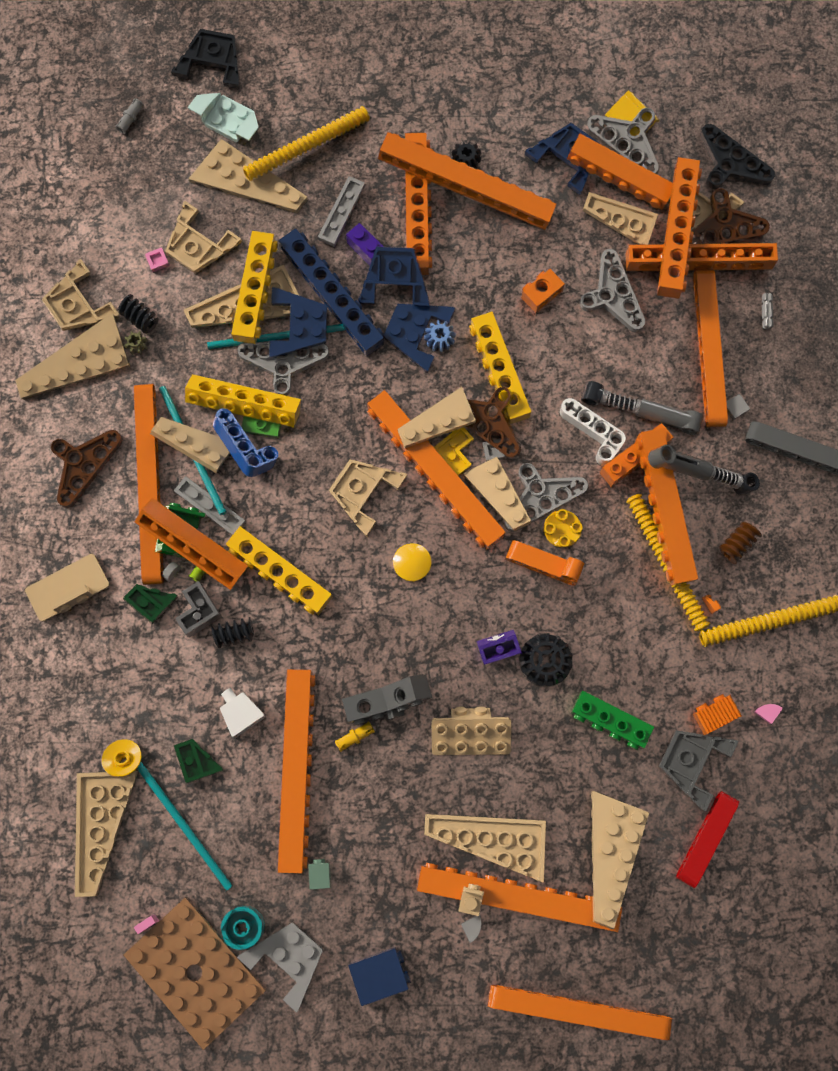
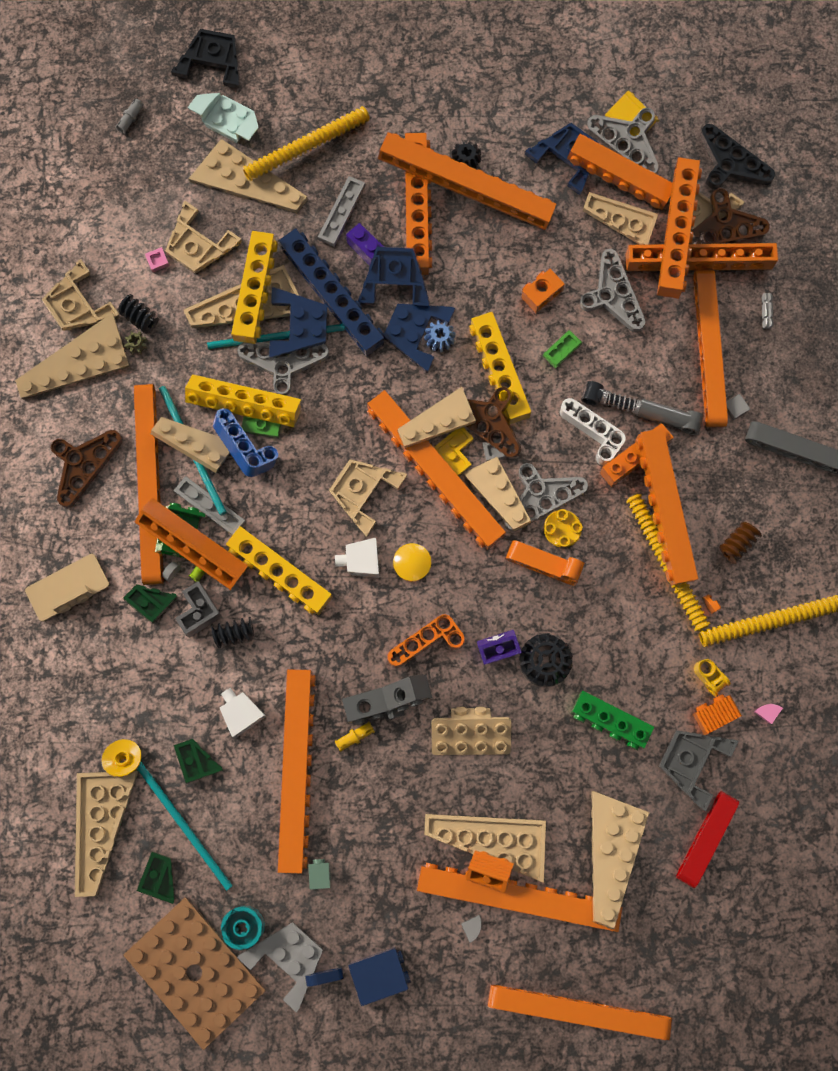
(147, 923): bright pink tile -> none
(158, 878): none -> dark green wing
(324, 977): none -> dark blue beam
(360, 559): none -> white torso
(423, 644): none -> orange beam
(471, 899): tan bracket -> none
(489, 871): none -> orange brick
(562, 349): none -> bright green plate
(673, 460): piece -> none
(712, 678): none -> yellow piece

